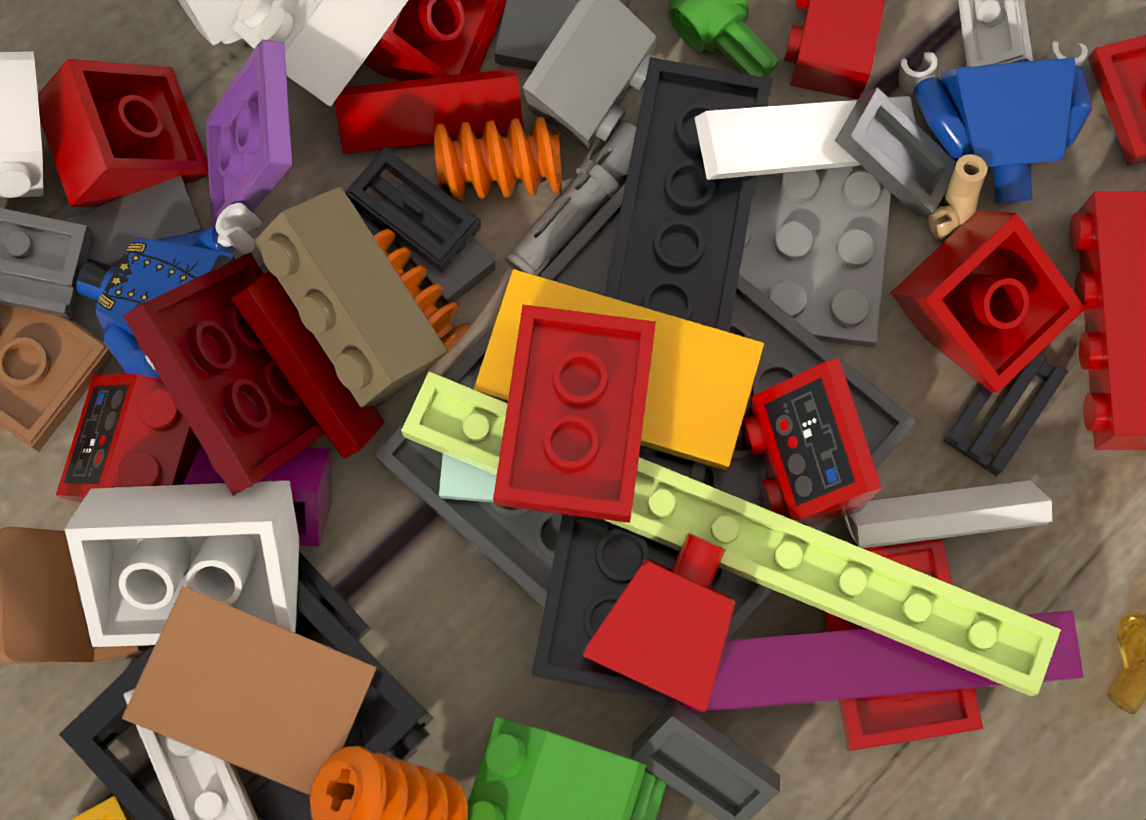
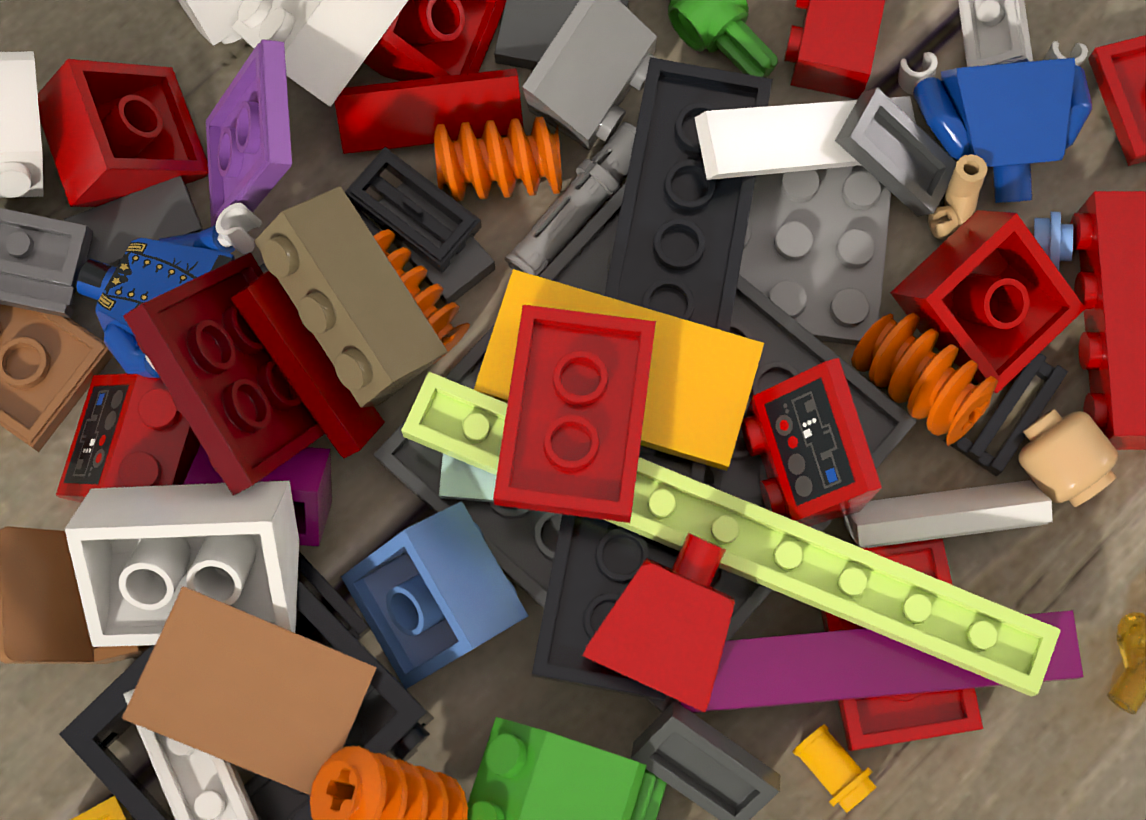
(433, 594): none -> medium blue slope
(835, 769): none -> yellow pin
(923, 377): none -> orange piece
(1054, 237): none -> light blue plate
(1068, 457): none -> tan head

